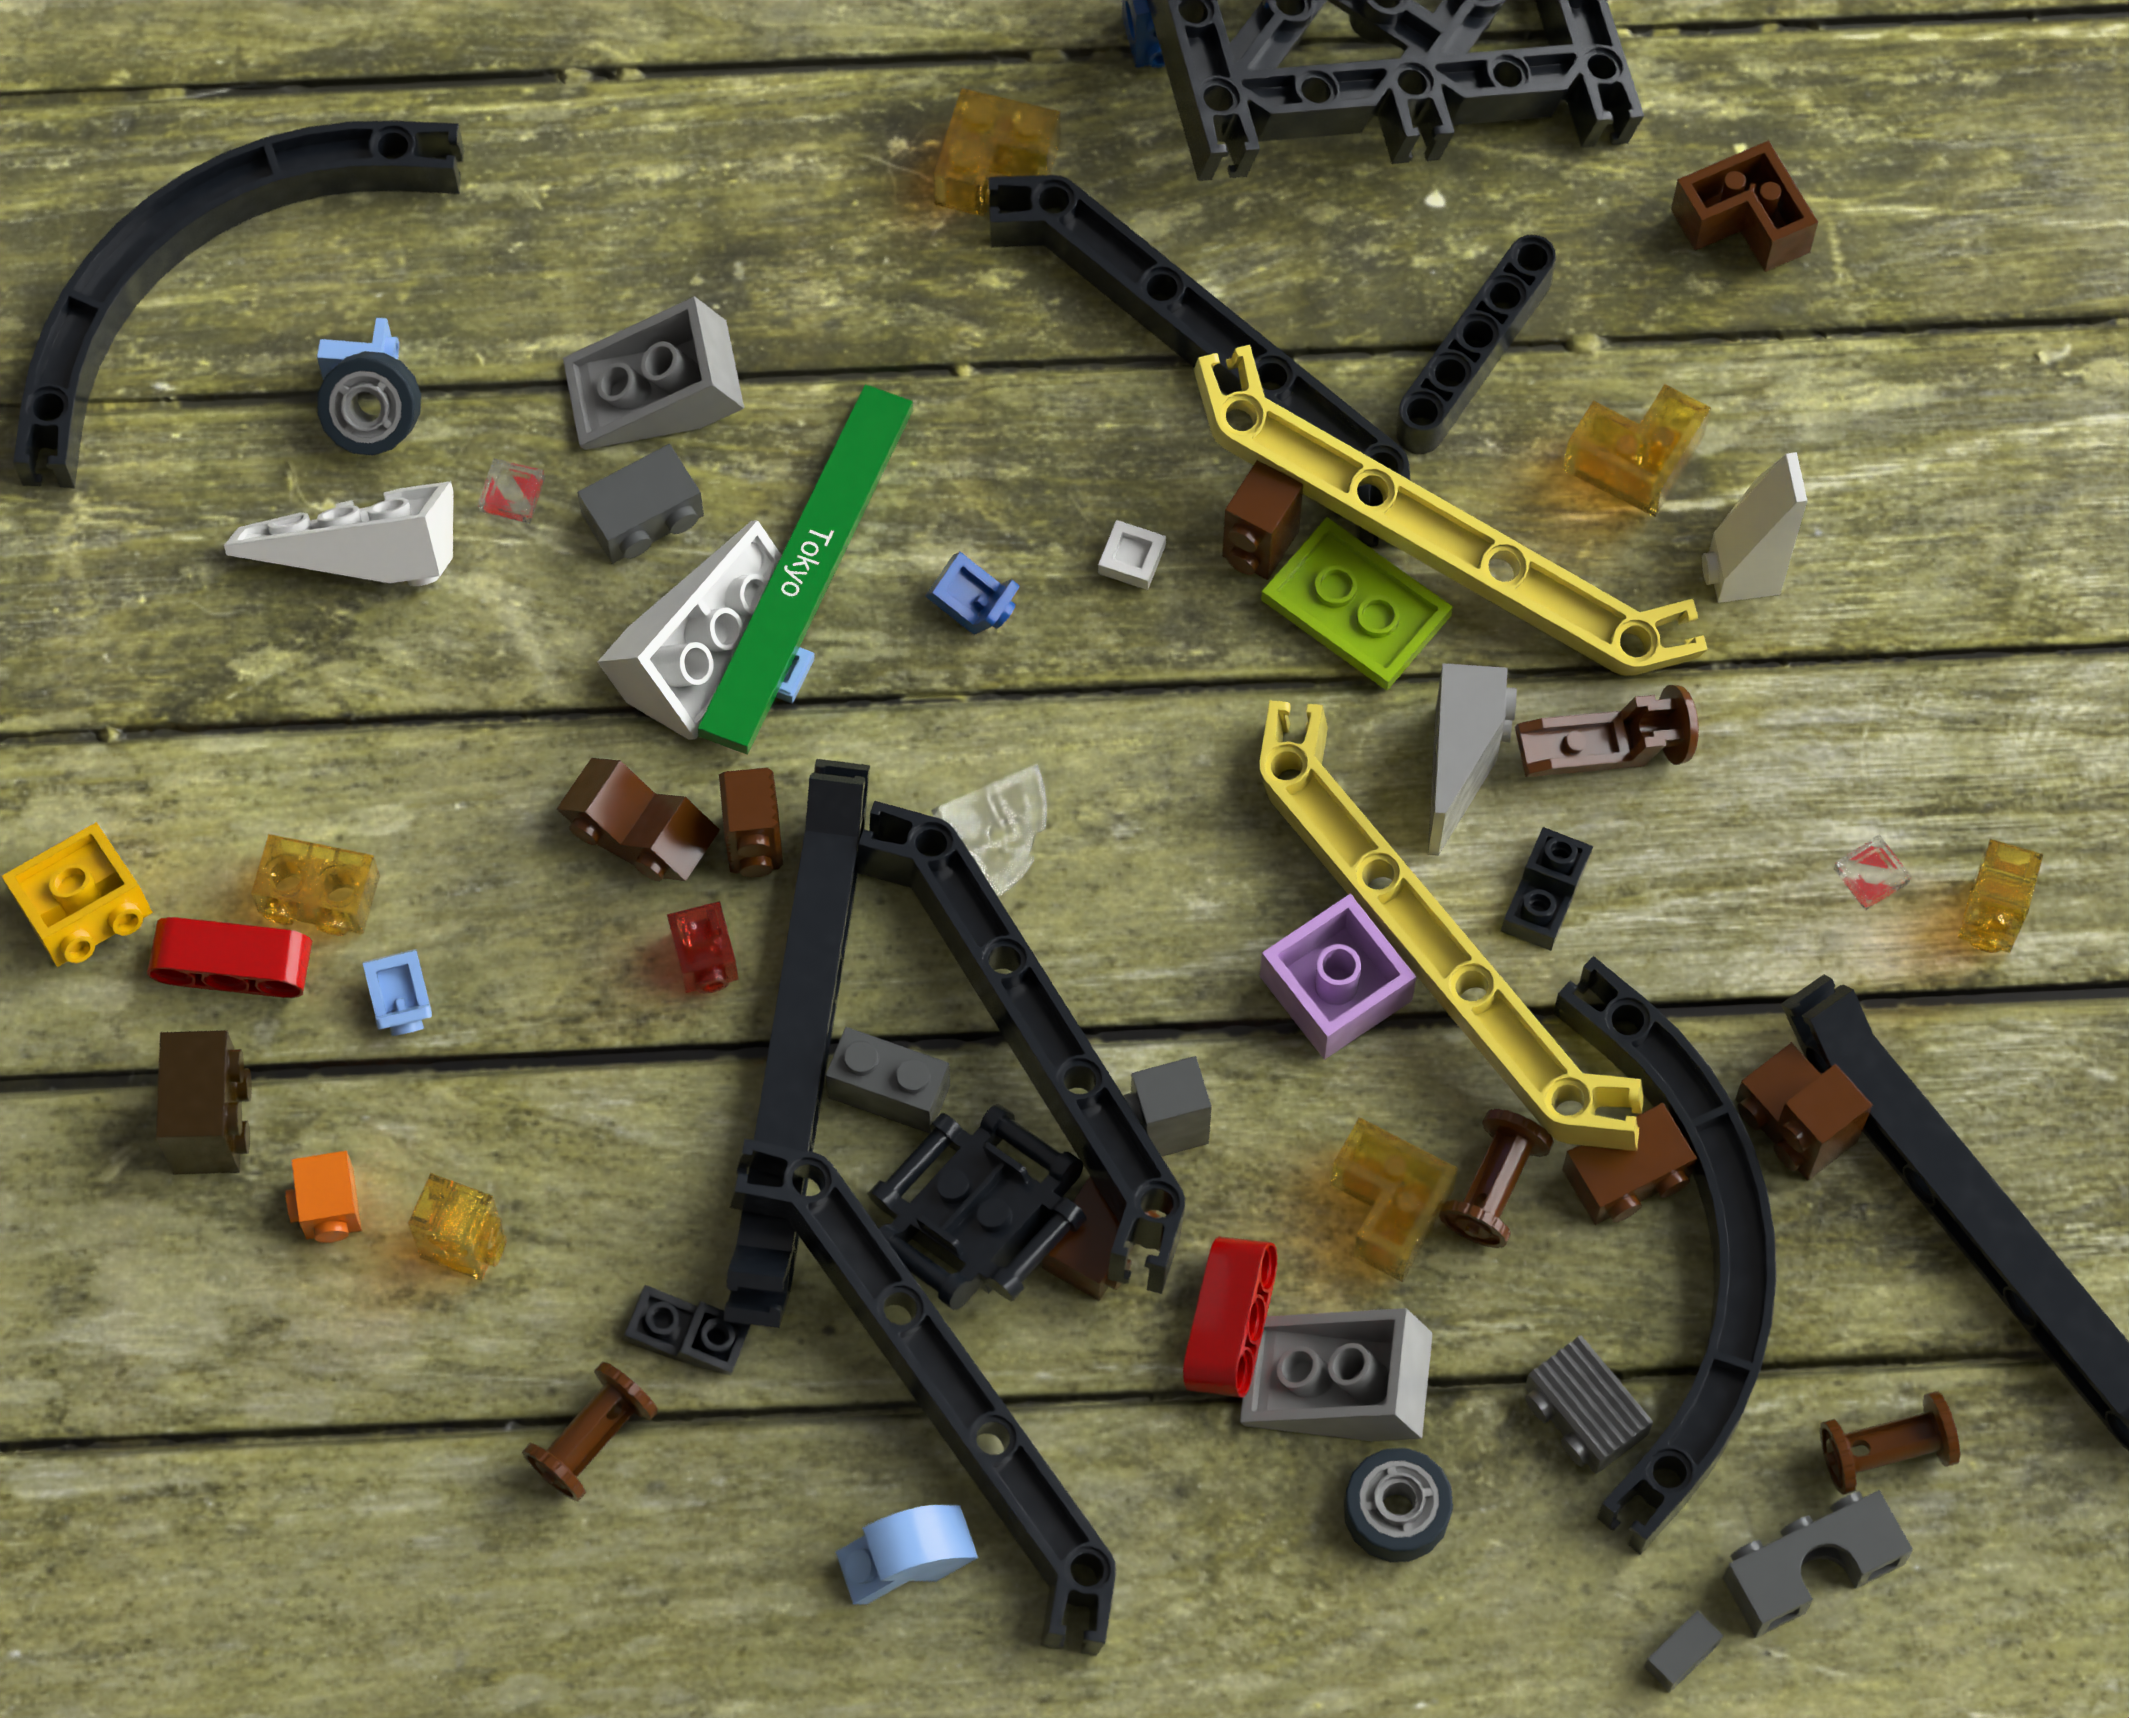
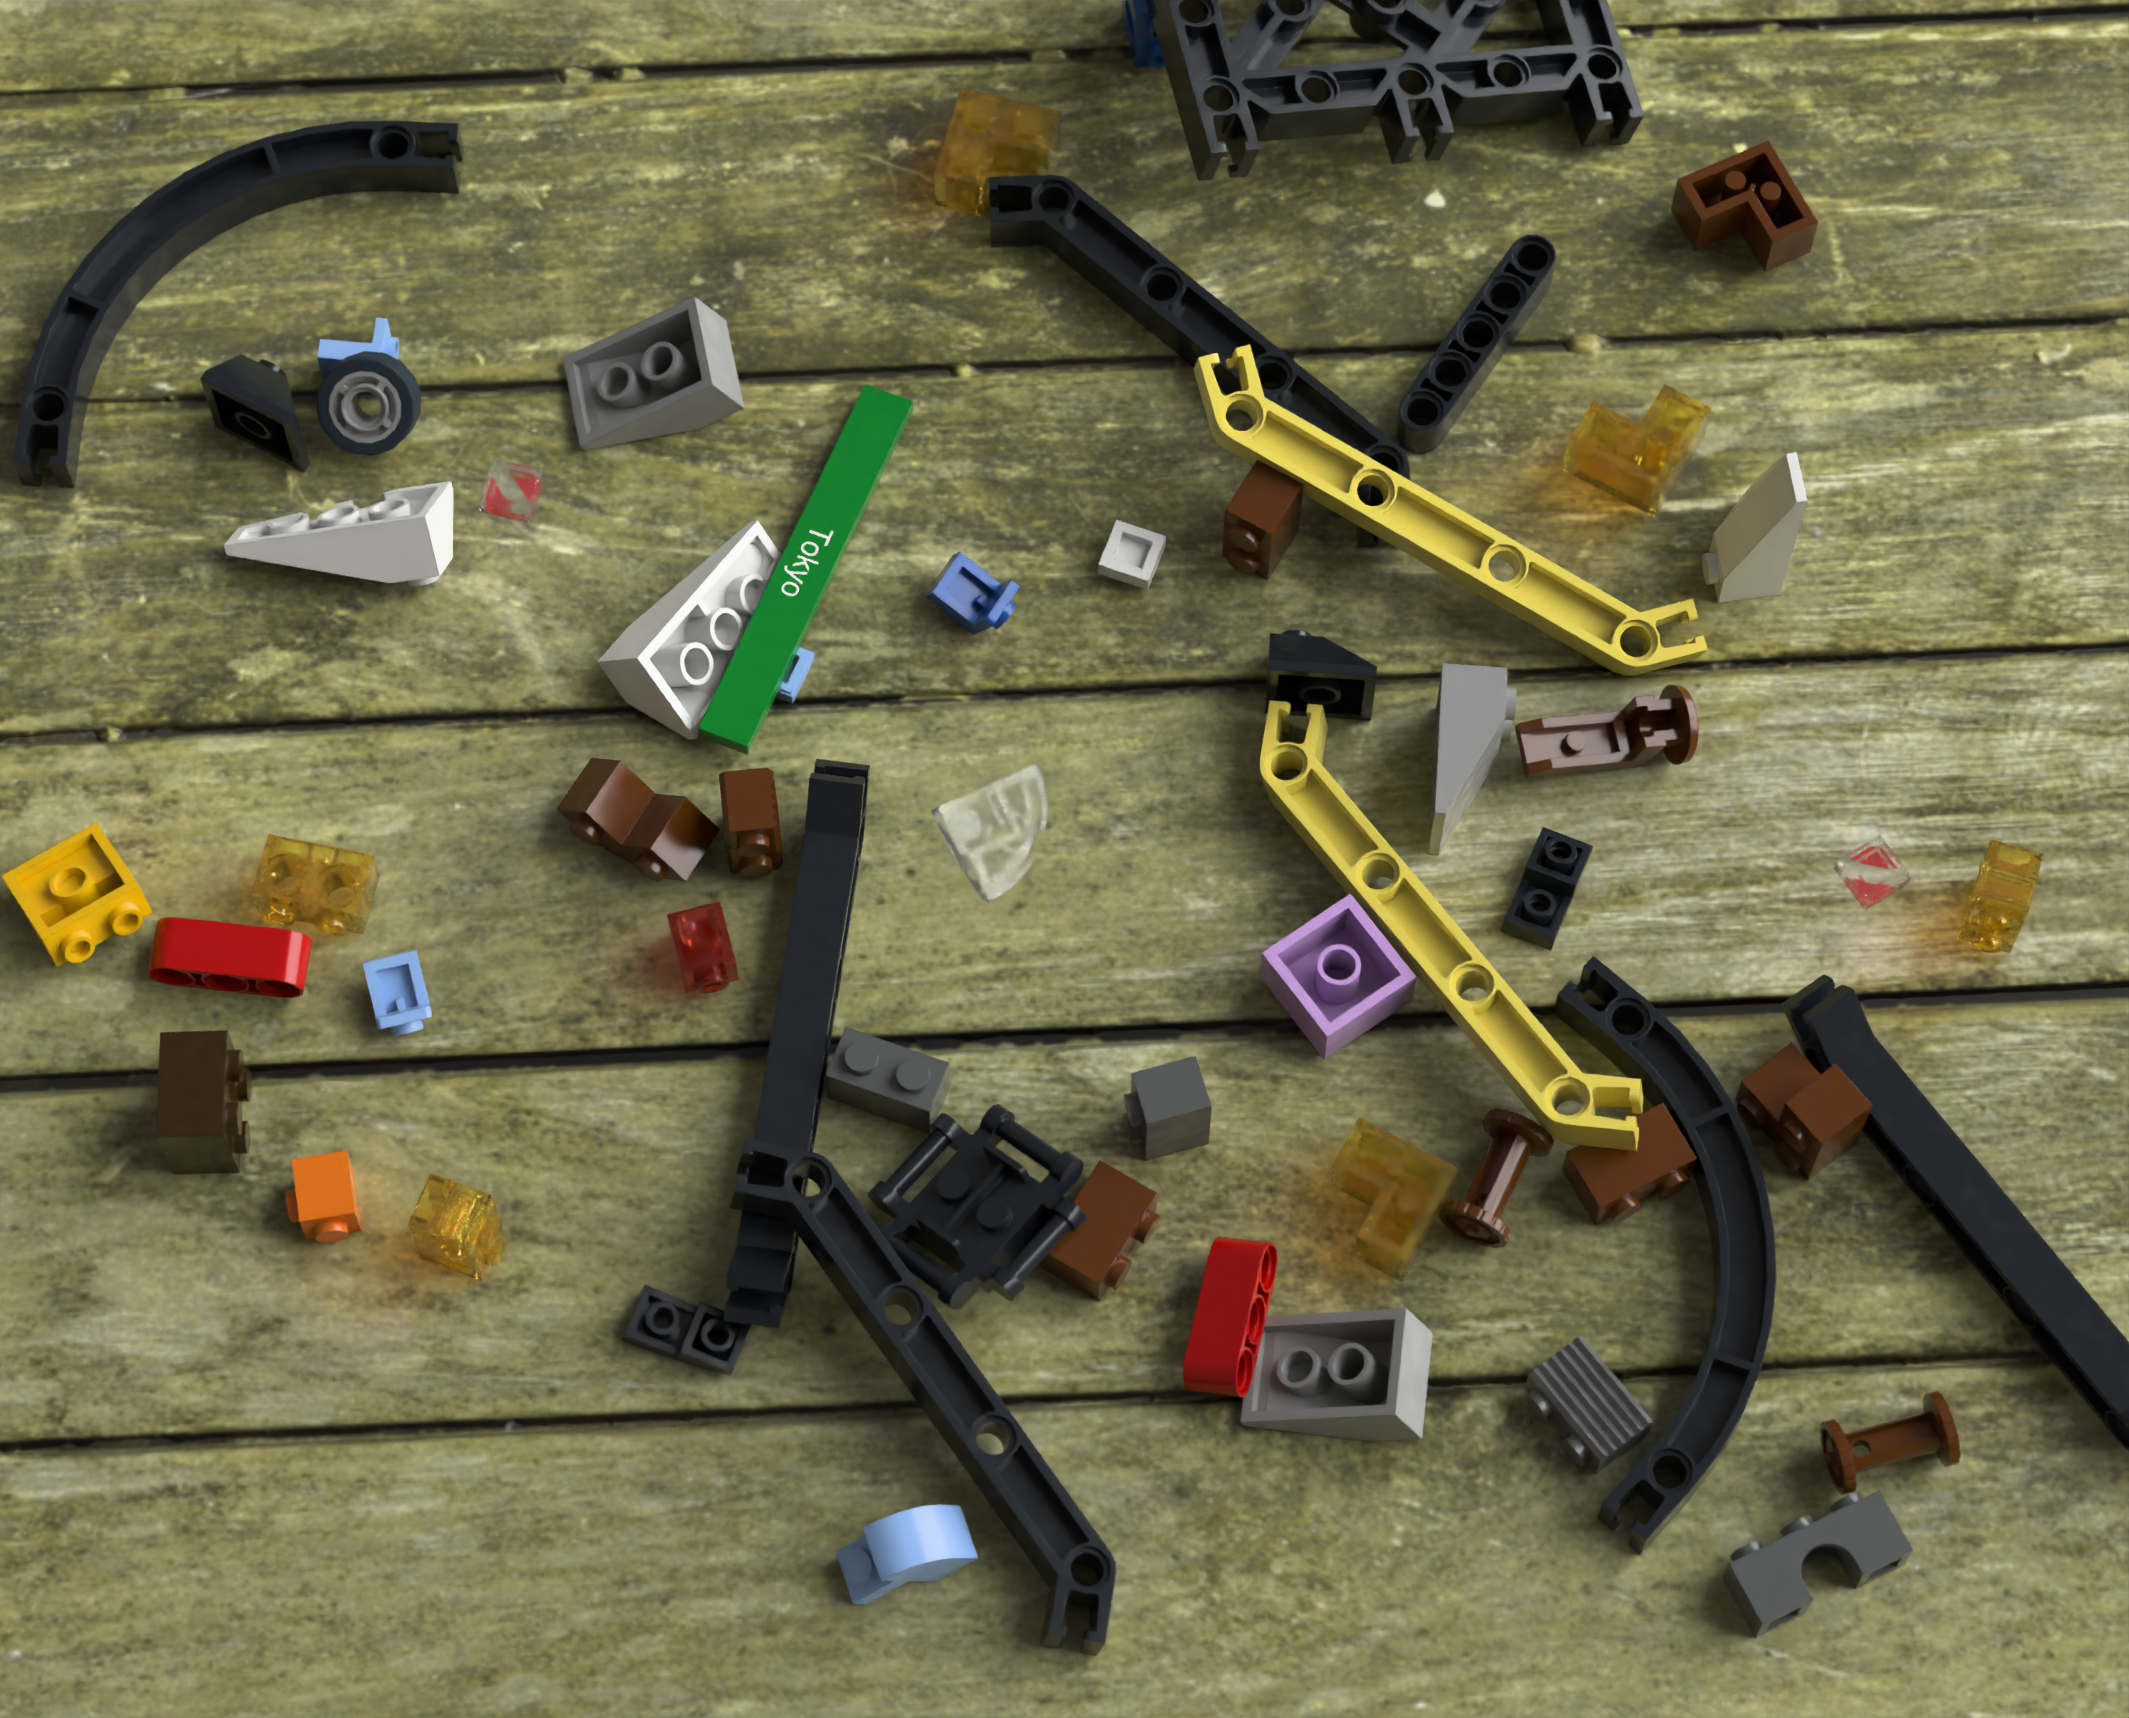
(256, 407): none -> black slope
(590, 1431): reddish brown hose -> none
(641, 504): dark grey brick -> none
(1035, 1027): black piece -> none
(1319, 672): none -> black slope
(1356, 603): lime plate -> none
(1404, 1474): wheel -> none
(1683, 1651): dark grey piece -> none

